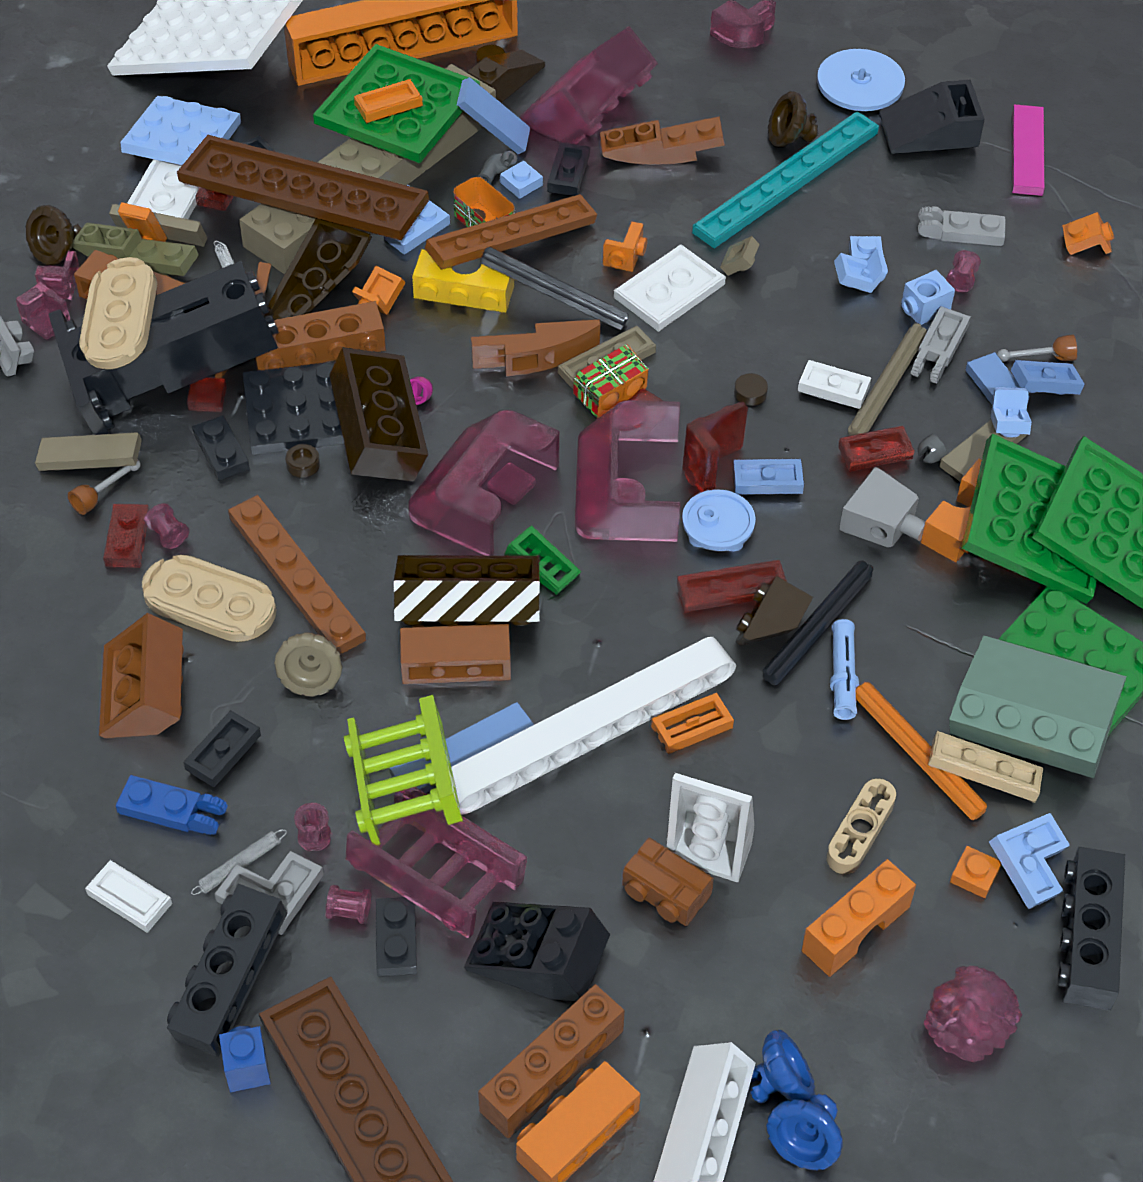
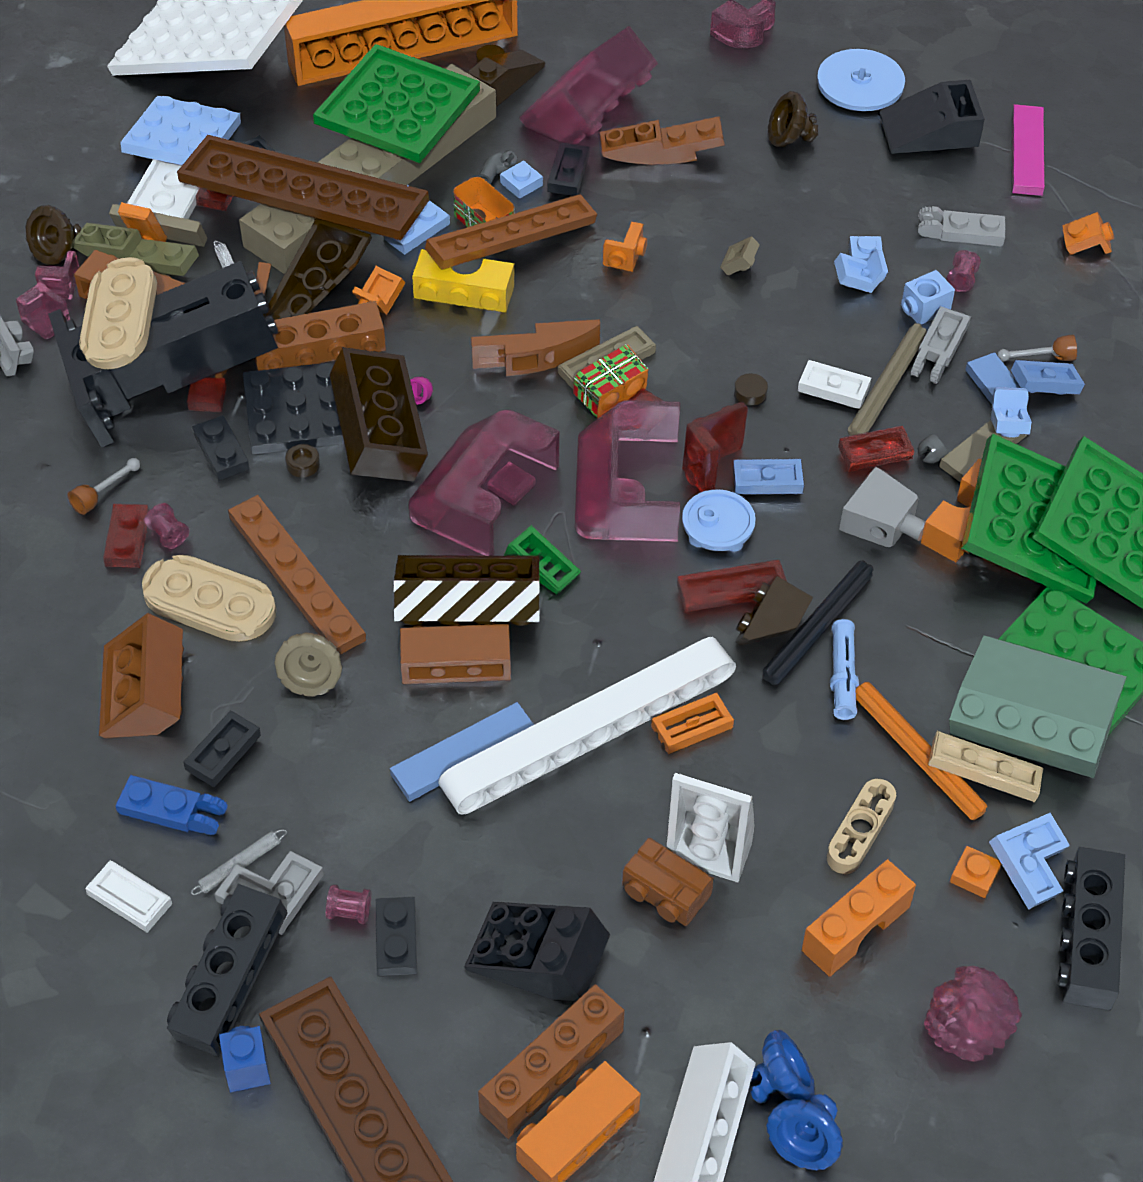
(88, 451): dark tan tile -> none
(316, 822): clear pink bush -> none
(388, 100): orange tile -> none
(436, 773): lime fence -> none
(470, 846): clear pink fence -> none
(493, 115): medium blue tile -> none
(554, 288): black axle -> none
(669, 287): white tile -> none
(784, 180): teal tile -> none

